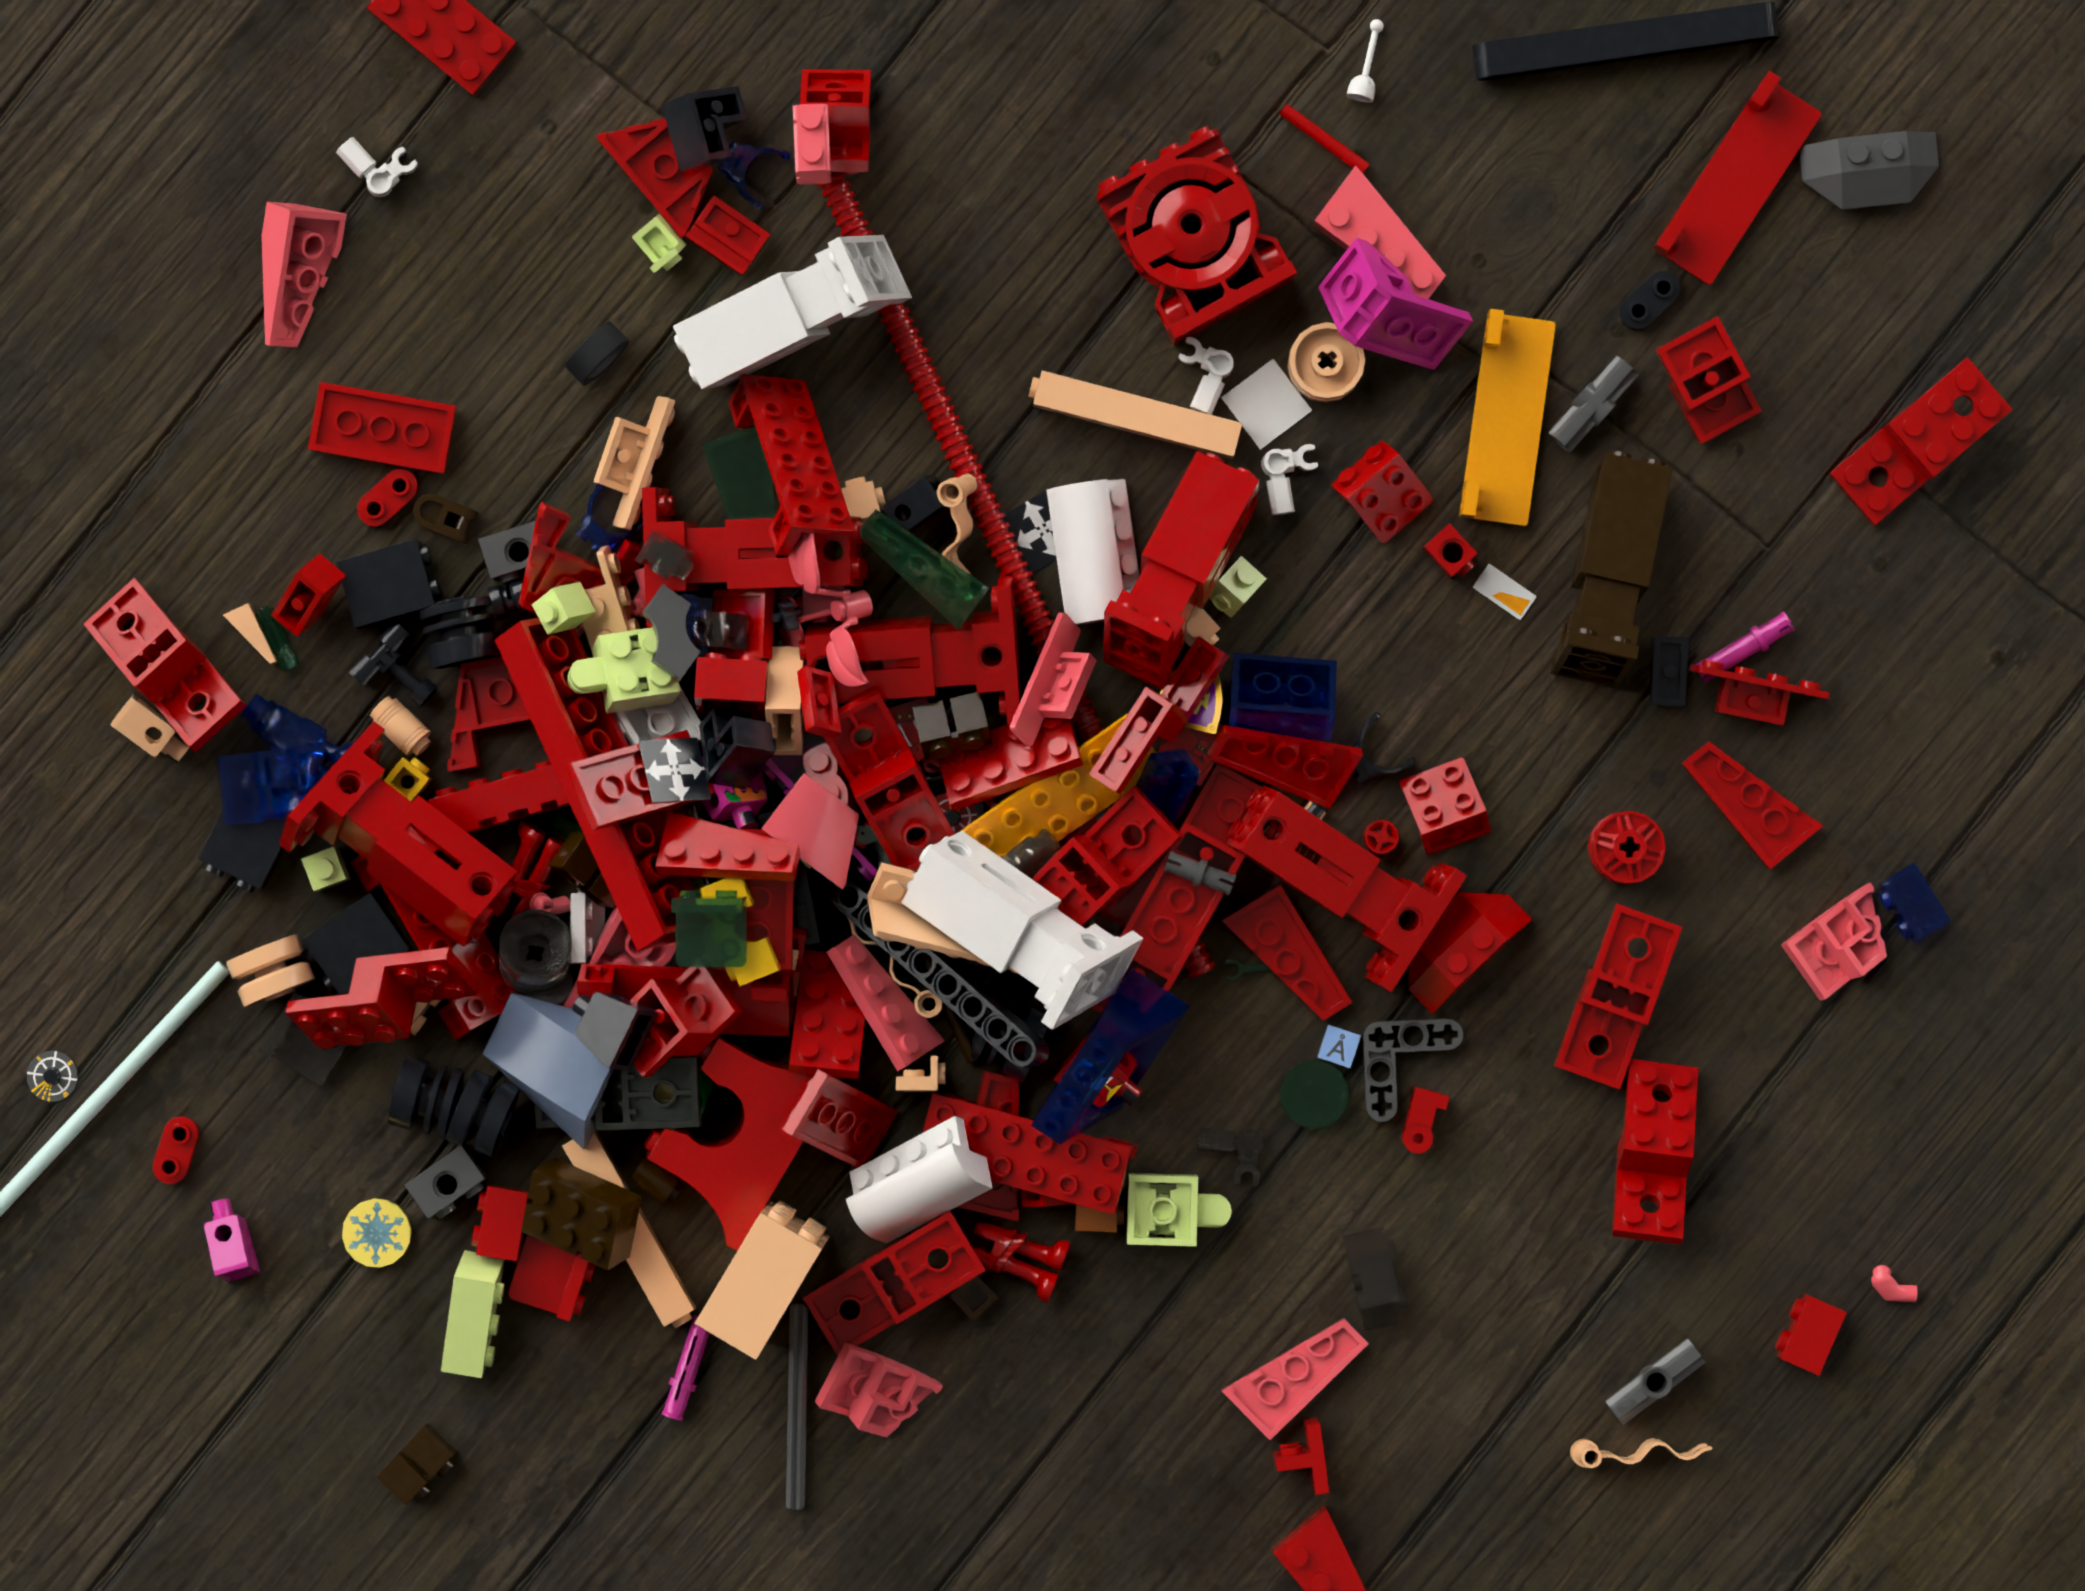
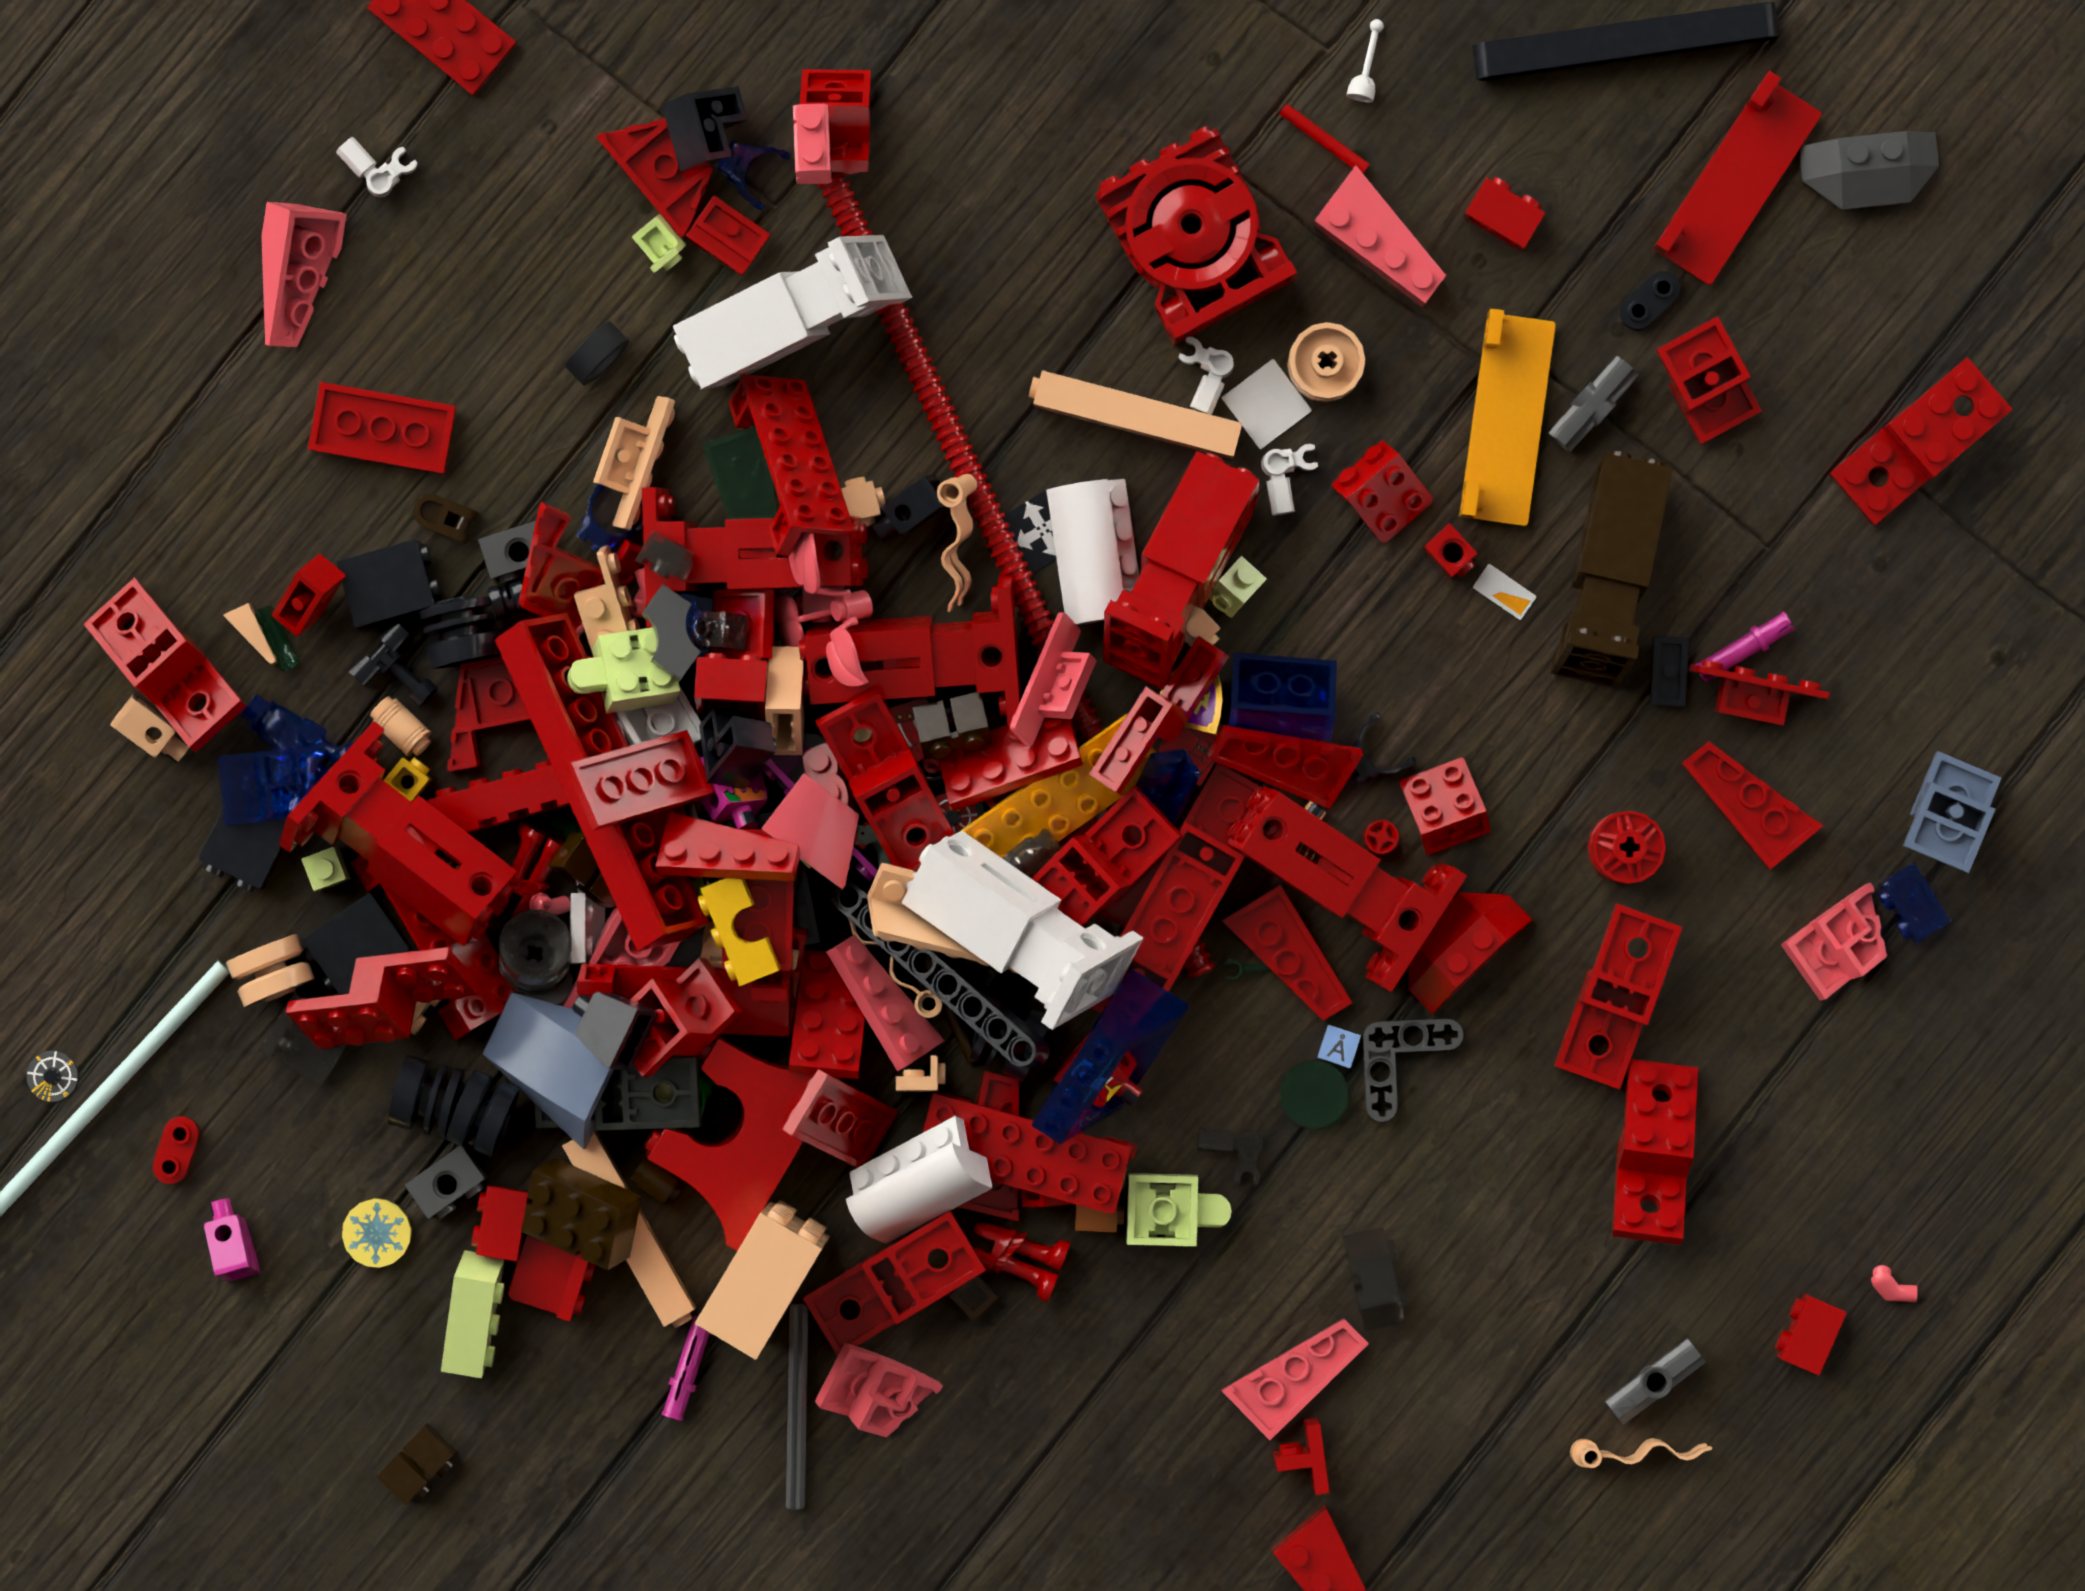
(388, 499): red plate -> none
(563, 608): yellowish green brick -> none
(674, 769): sticker -> none
(710, 929): clear green bracket -> none
(785, 614): black piece -> none
(819, 702): red plate -> none
(926, 570): clear green wing -> none
(1199, 873): dark grey pin -> none
(1382, 313): dark pink bracket -> none
(1419, 1119): red leg -> none
(1504, 213): none -> red brick
(1952, 812): none -> sand blue bracket

